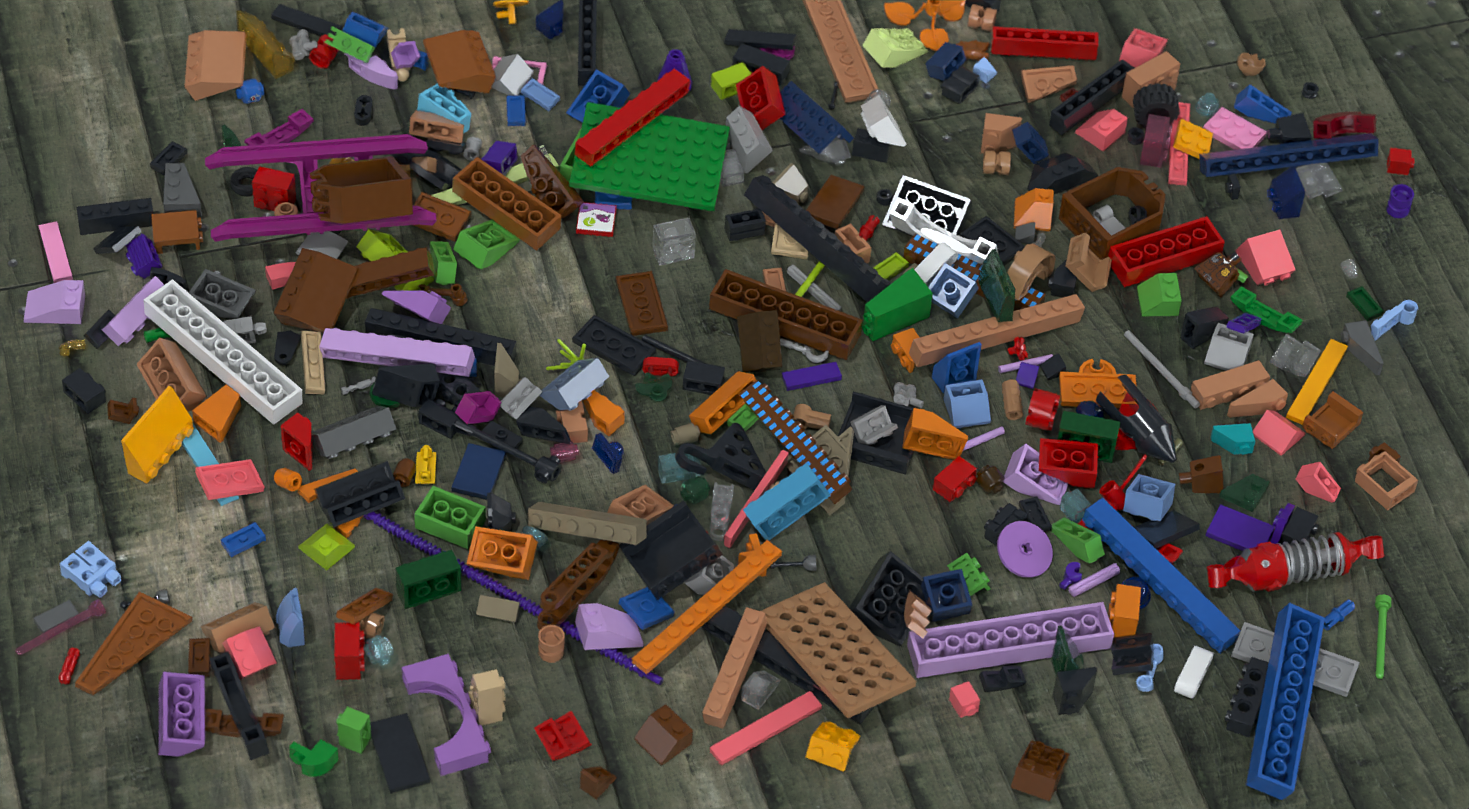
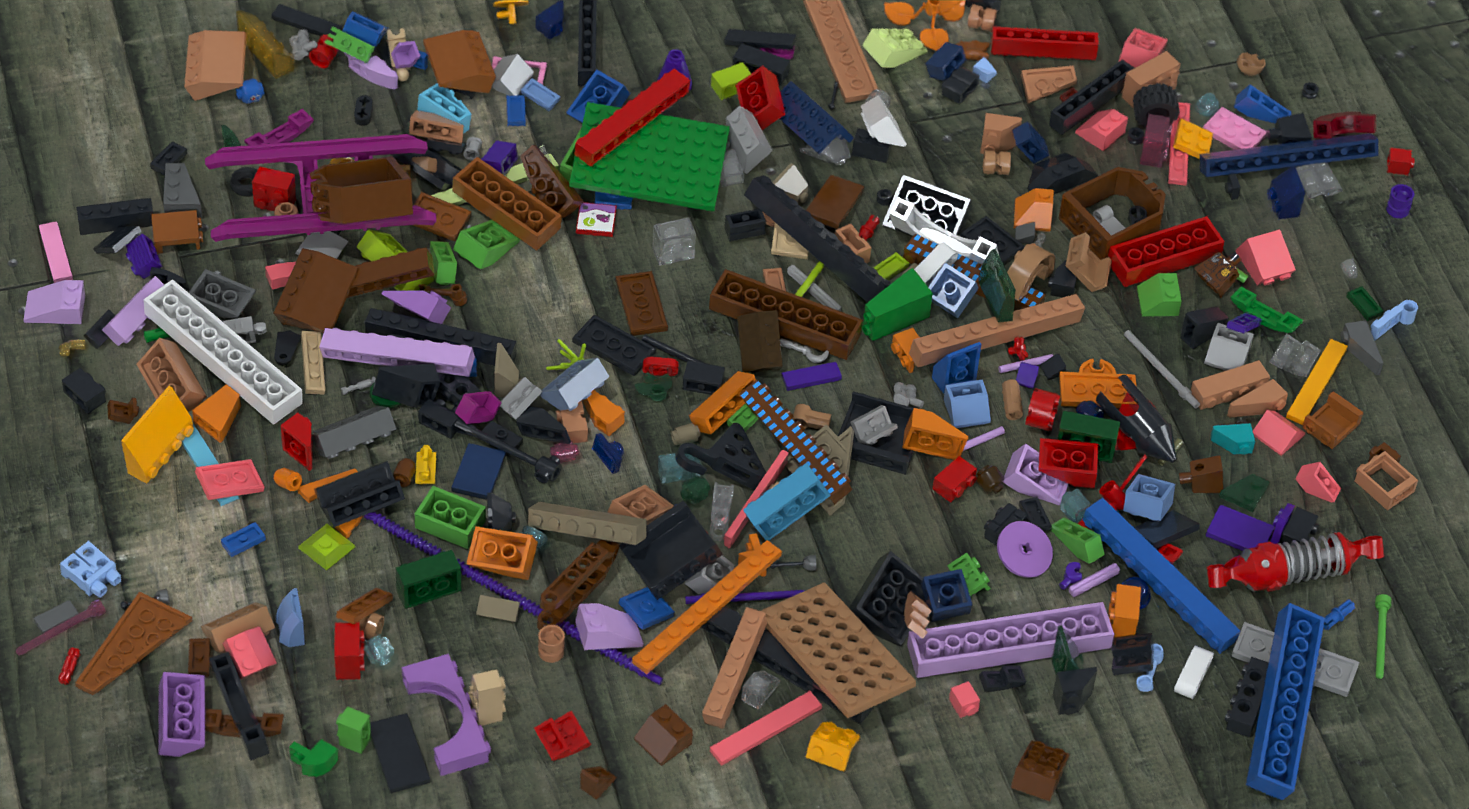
(752, 596): none -> dark purple bar

